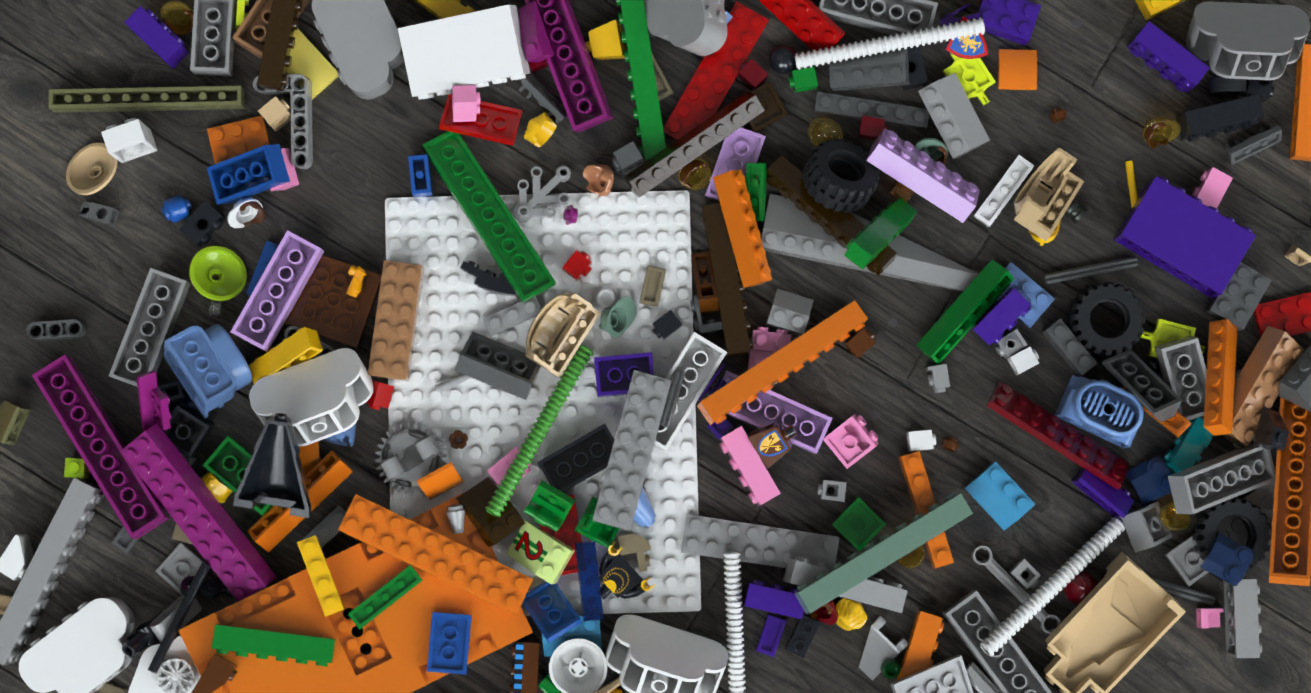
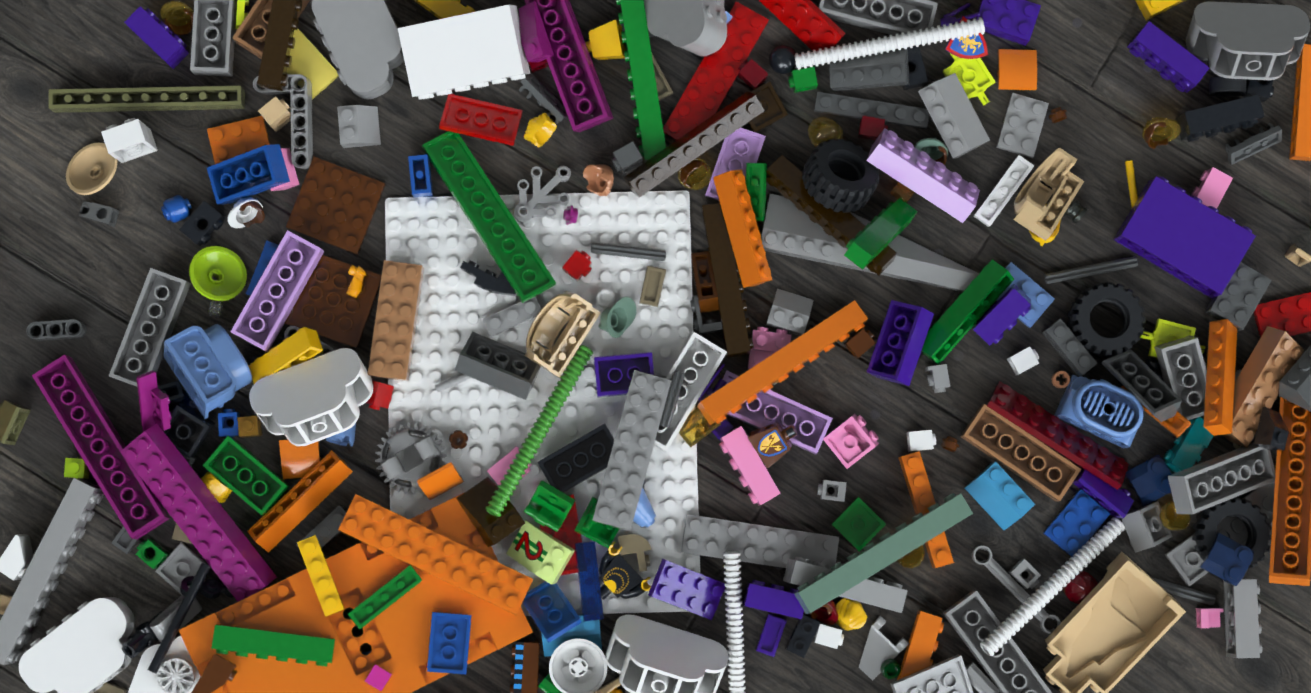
(160, 553): none -> green brick
(223, 418): none -> blue brick
(249, 426): none -> pearl gold brick
(275, 471): black cone -> none
(335, 205): none -> reddish brown plate
(358, 126): none -> light grey slope
(378, 677): none -> dark pink tile
(456, 517): light grey cone -> none
(465, 103): bright pink brick -> none
(627, 251): none -> dark grey axle
(666, 325): black brick -> none
(686, 589): none -> plate
(696, 427): none -> clear yellow slope
(828, 636): none -> white brick
(900, 342): none -> dark purple brick
(1018, 341): light grey brick -> none
(1020, 453): none -> medium nougat brick
(1022, 125): none -> light grey plate
(1065, 375): none -> nougat bush
(1076, 523): none -> blue plate

